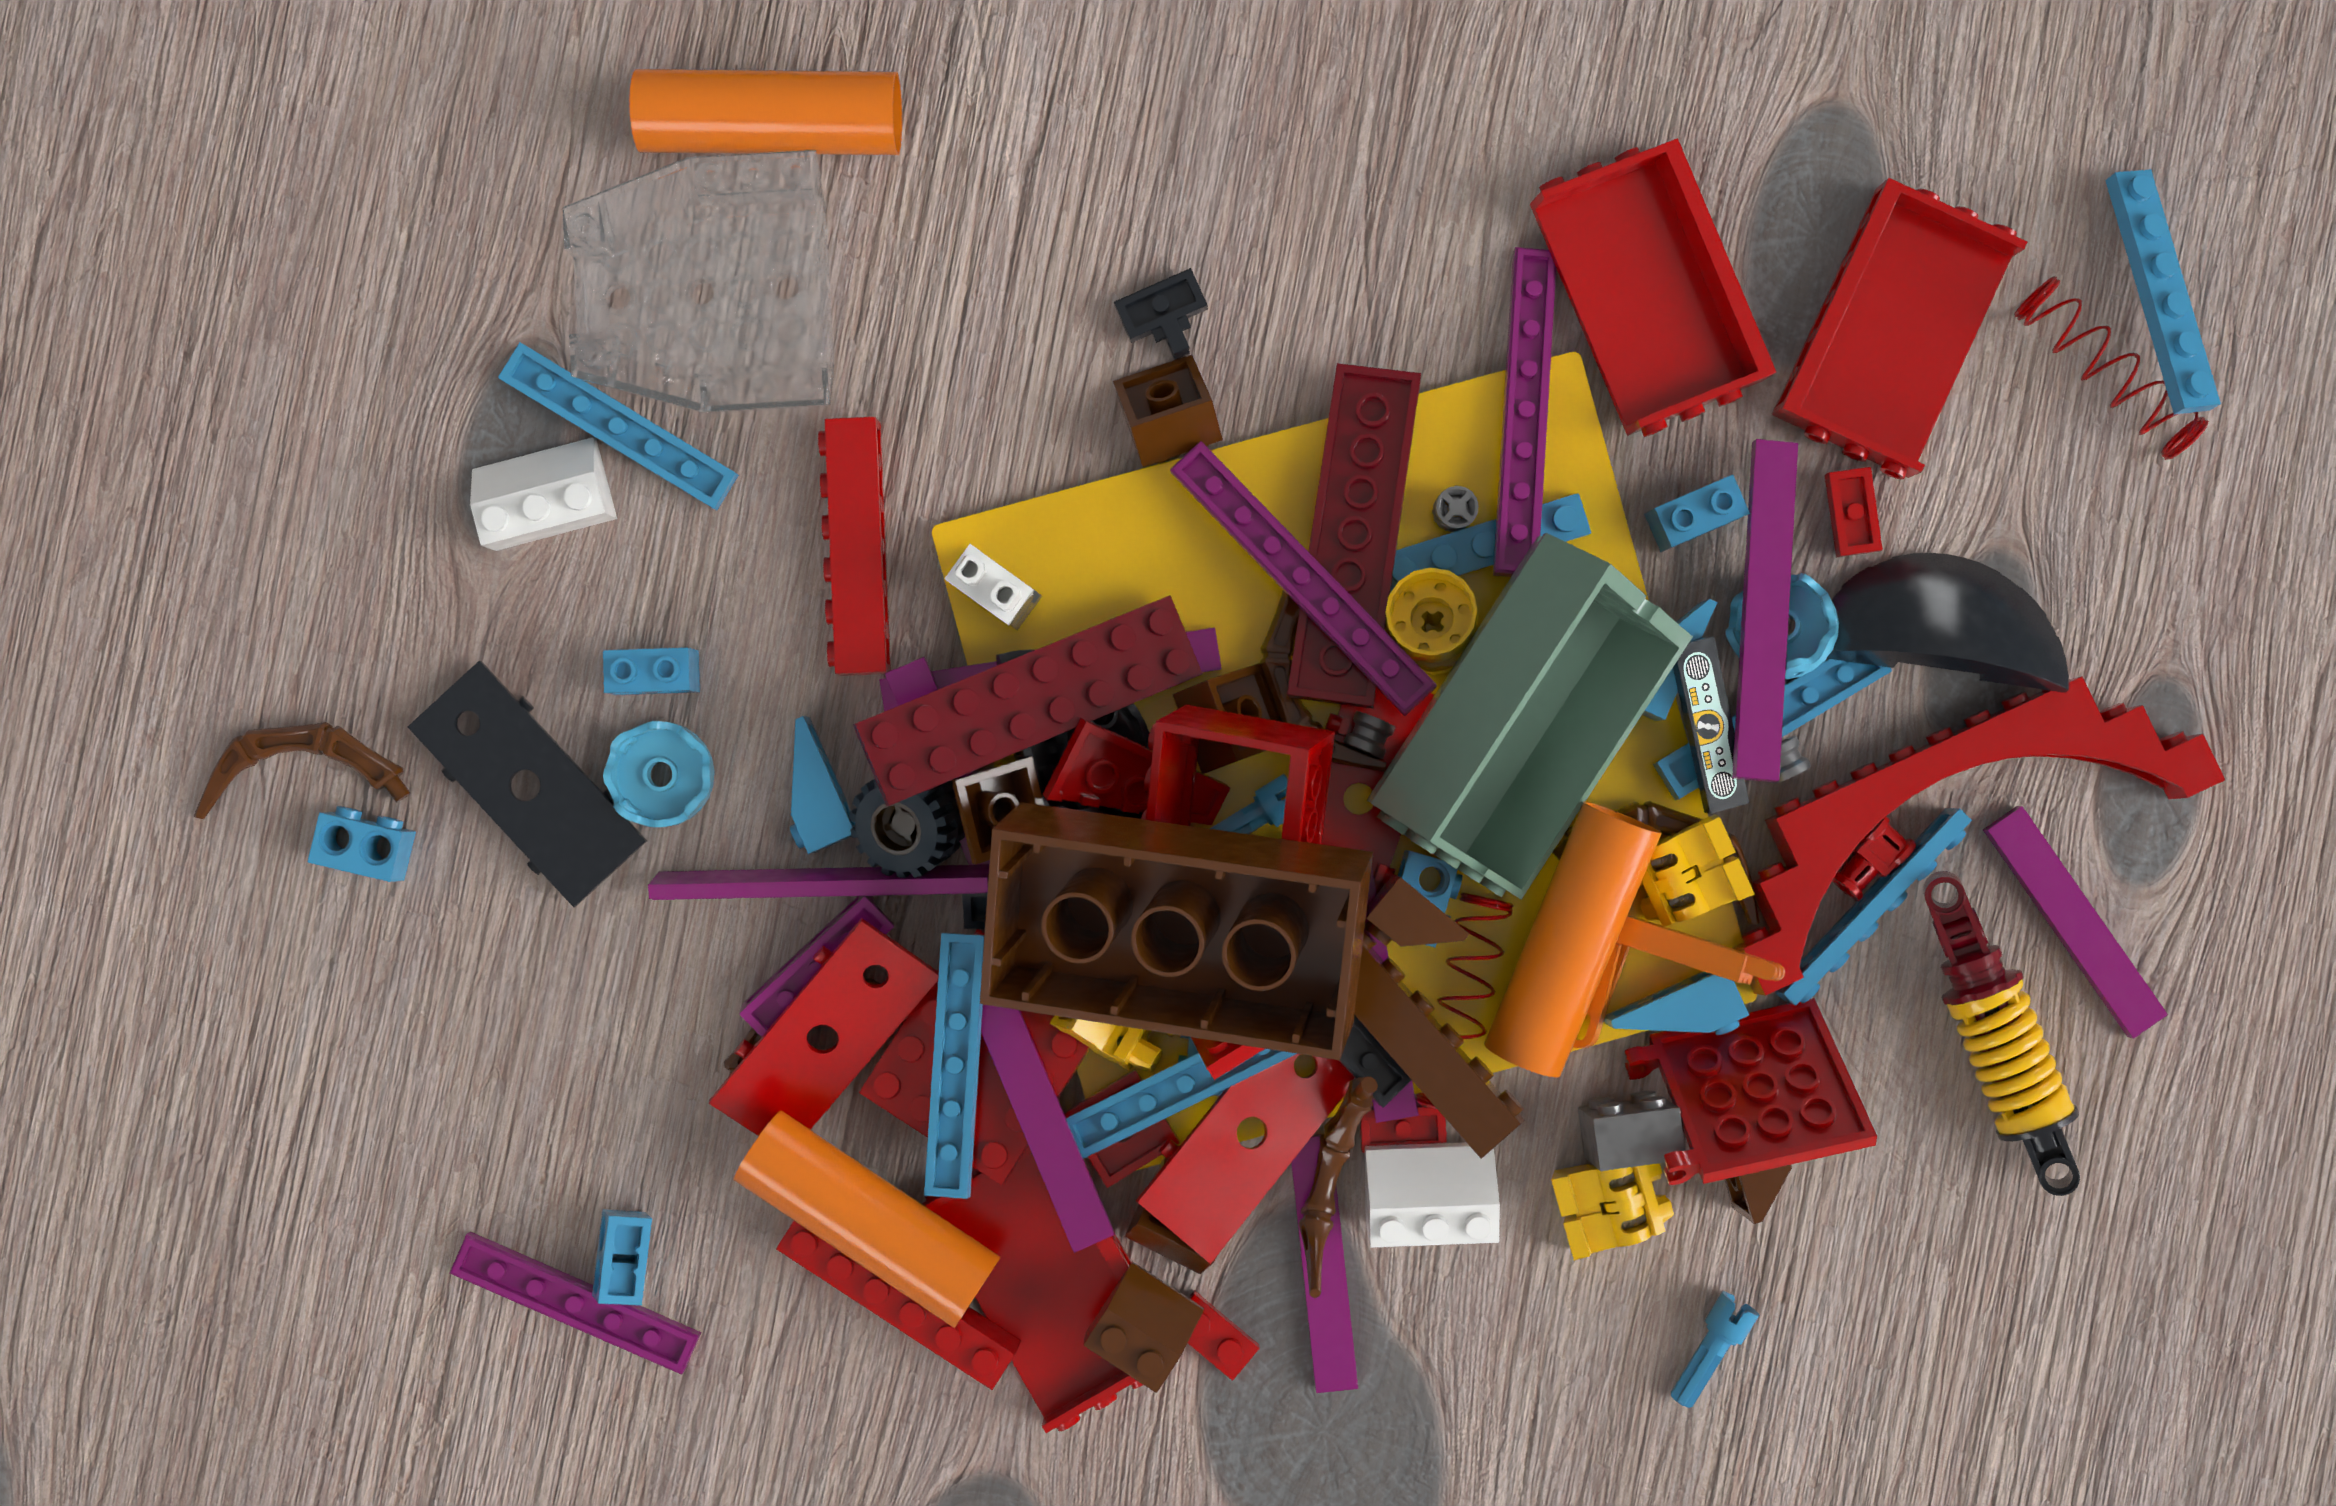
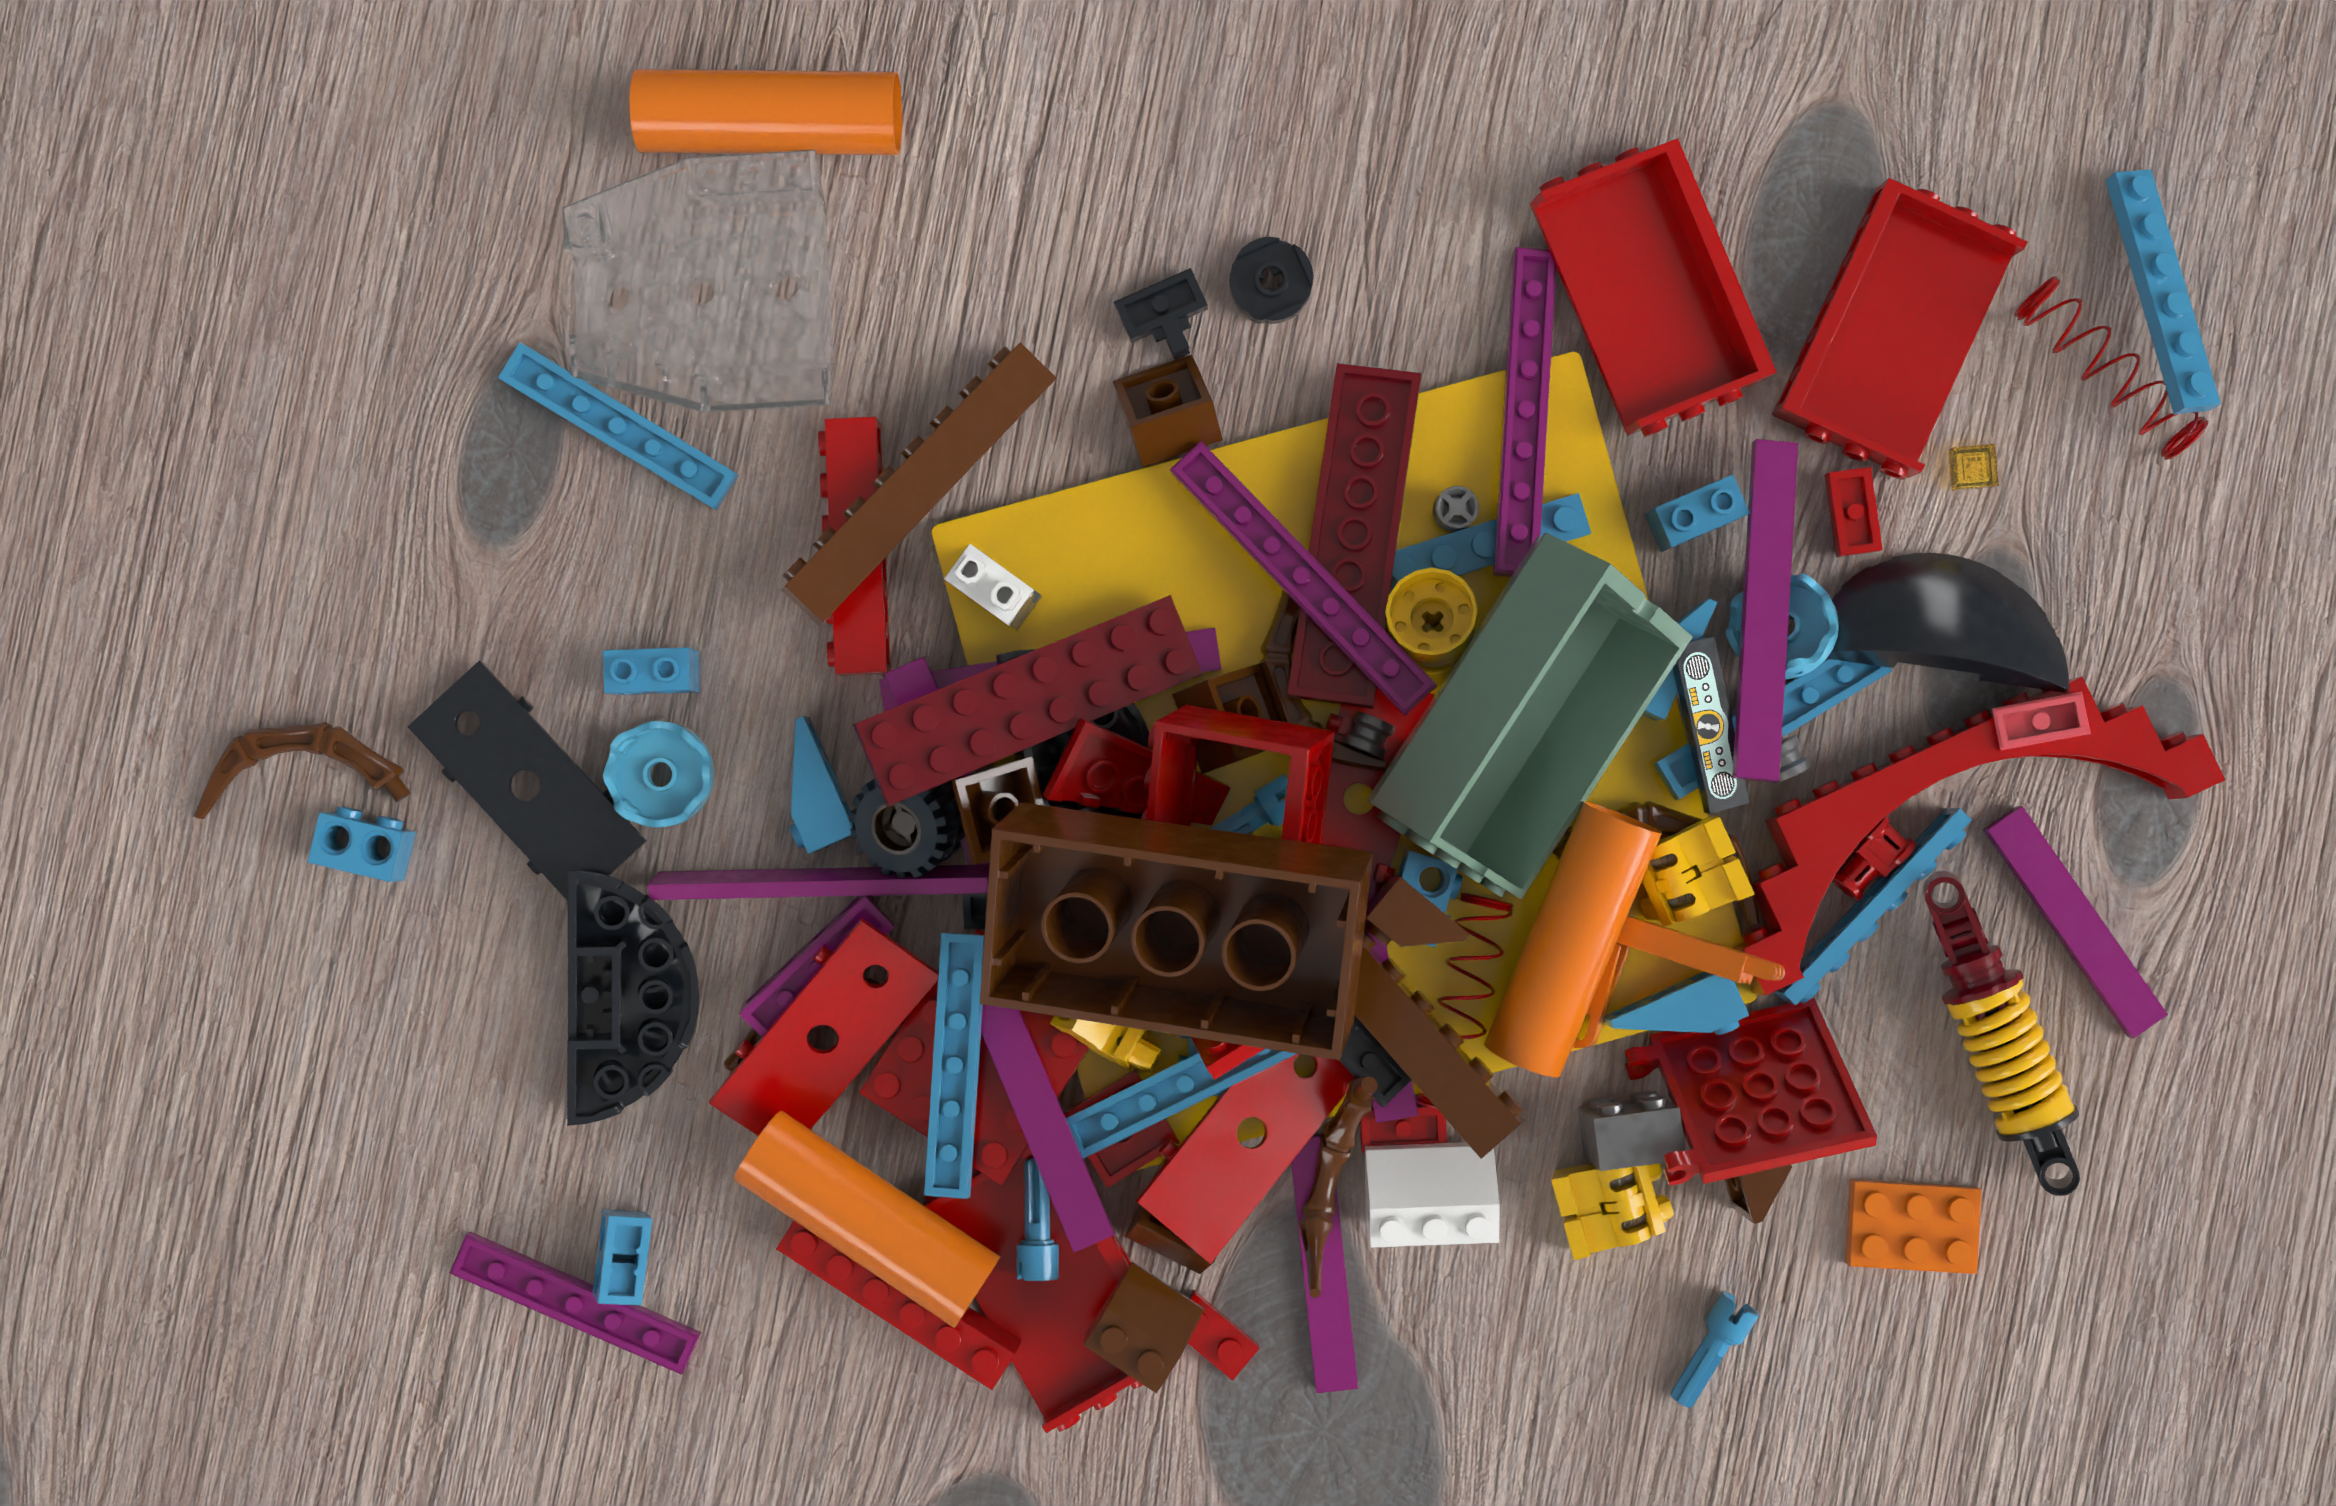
(540, 495): white slope -> none
(627, 996): none -> black brick
(918, 484): none -> reddish brown brick
(1038, 1253): none -> dark azure piece
(1280, 258): none -> black plate
(1913, 1226): none -> orange plate
(1973, 467): none -> clear yellow tile
(2041, 721): none -> coral slope

